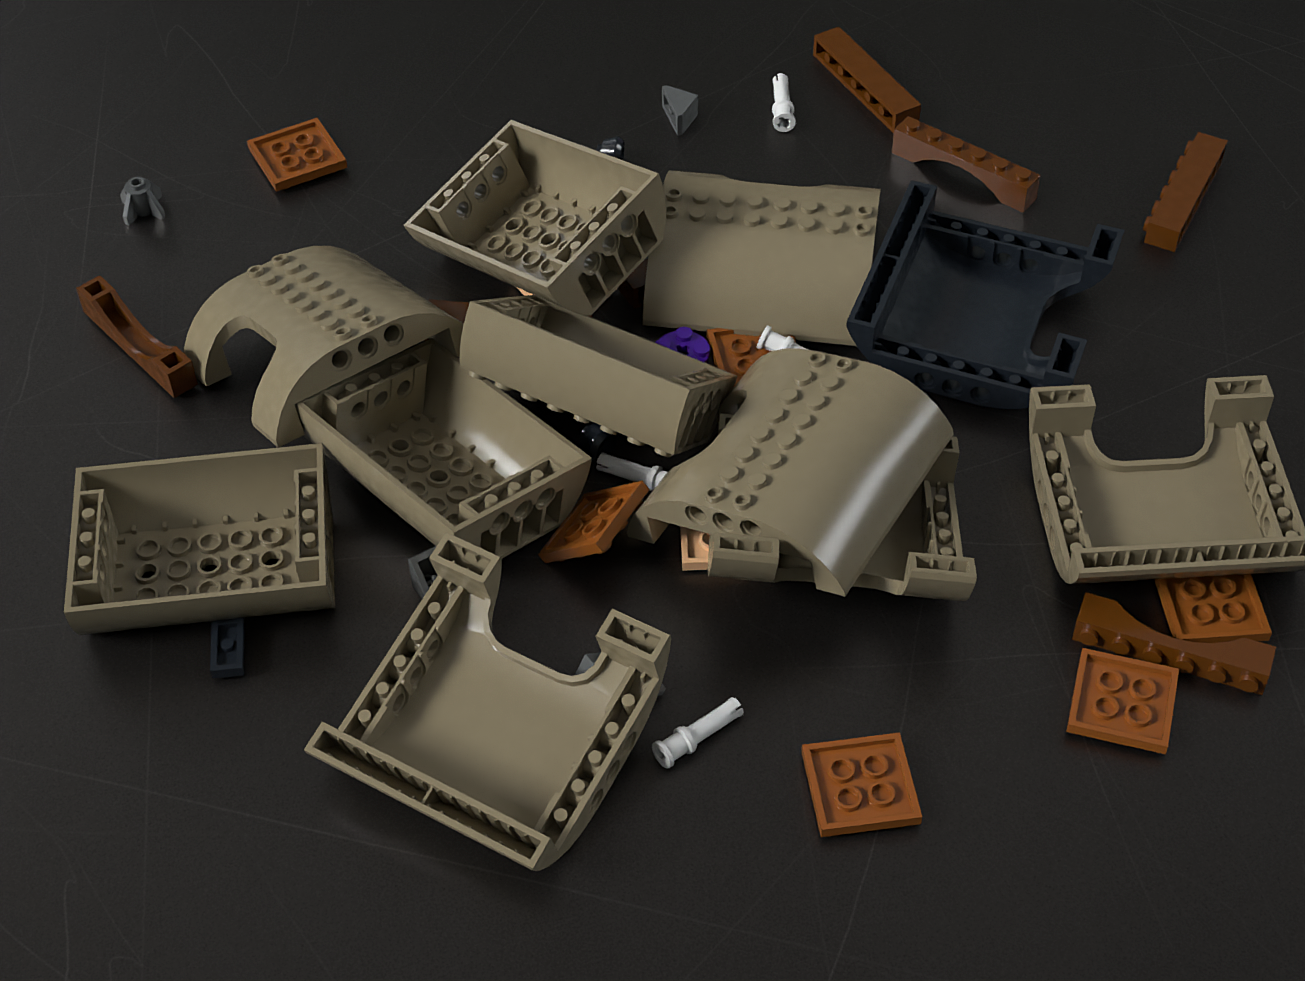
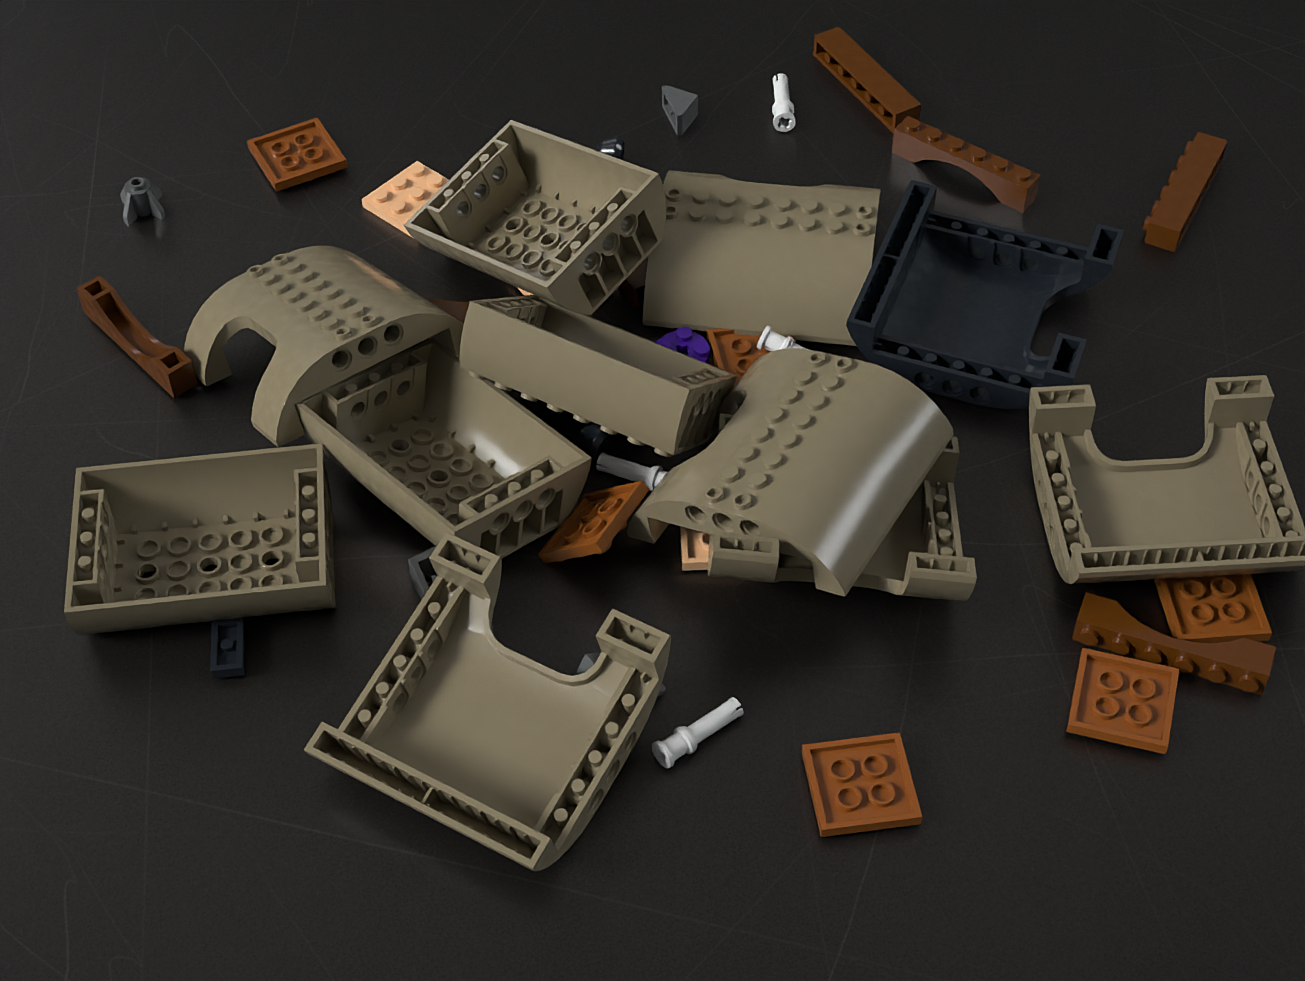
(404, 194): none -> light nougat plate

